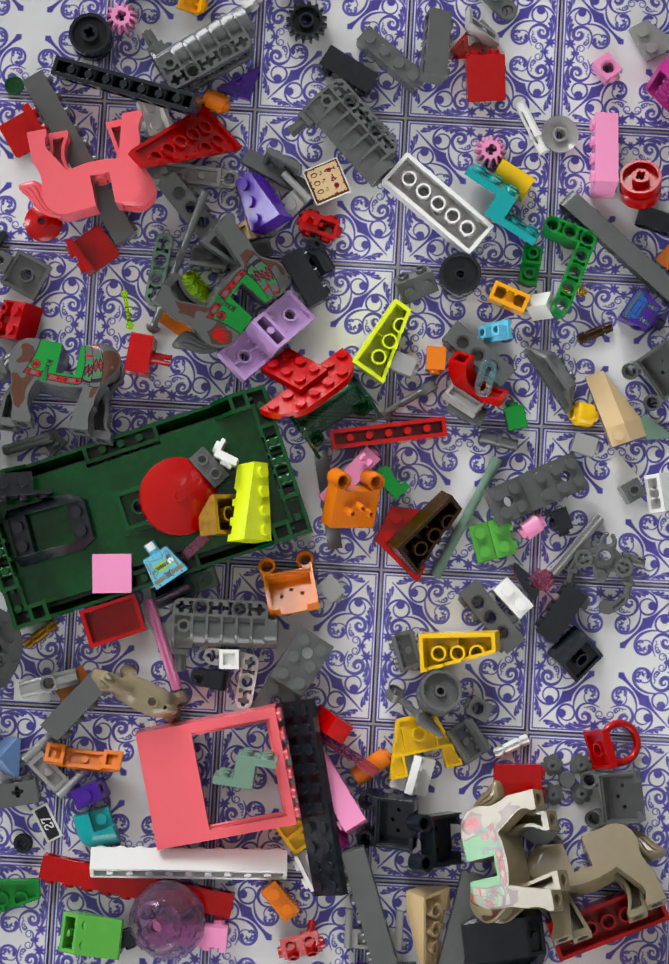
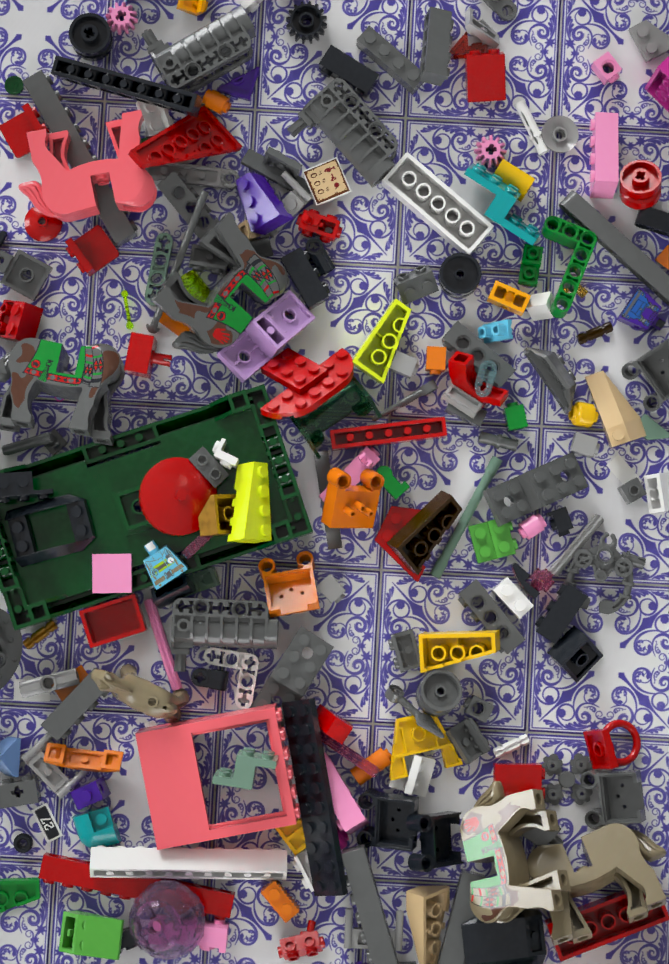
(229, 658): white panel -> none

